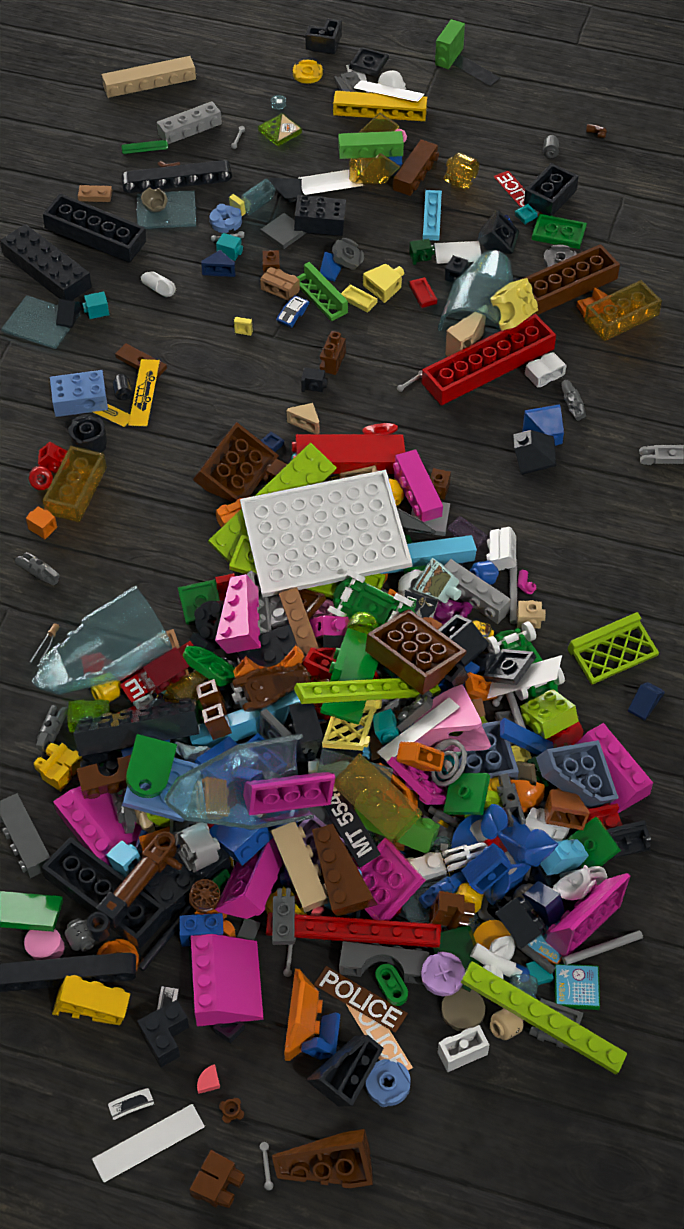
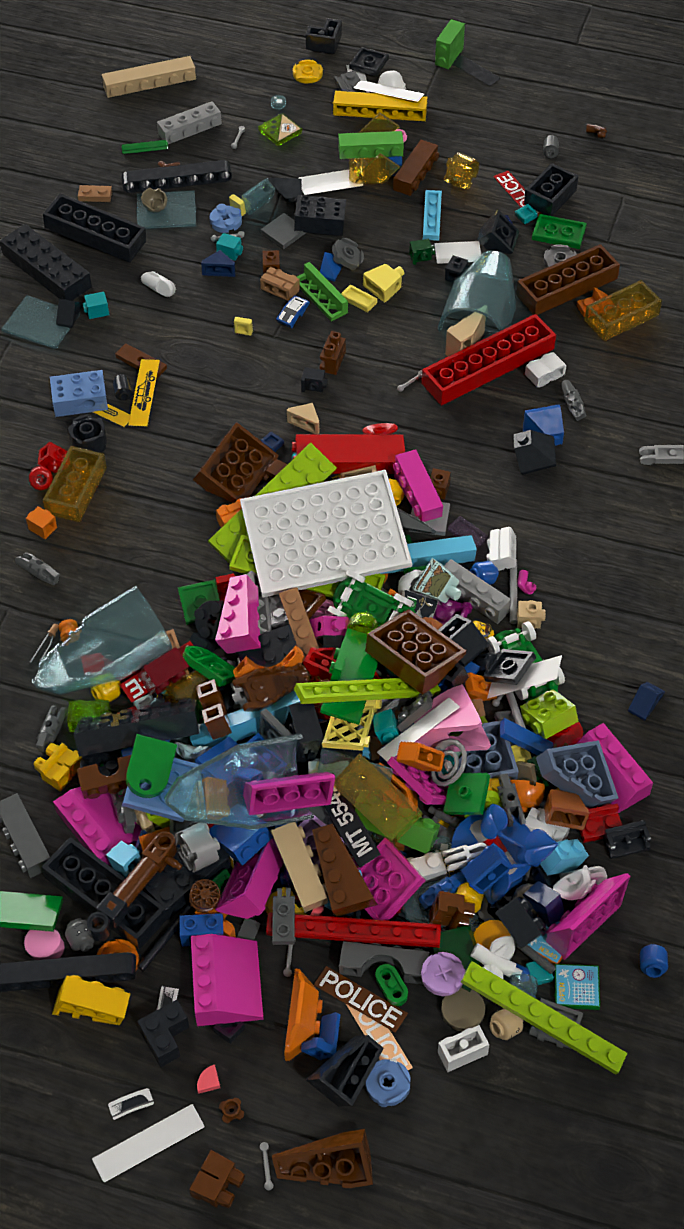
(65, 627): none -> orange wheel
(423, 292): red tile -> none
(515, 303): light yellow brick -> none
(596, 842): green plate -> none
(602, 947): light grey bar -> none
(607, 633): lime fence -> none
(653, 960): none -> blue head

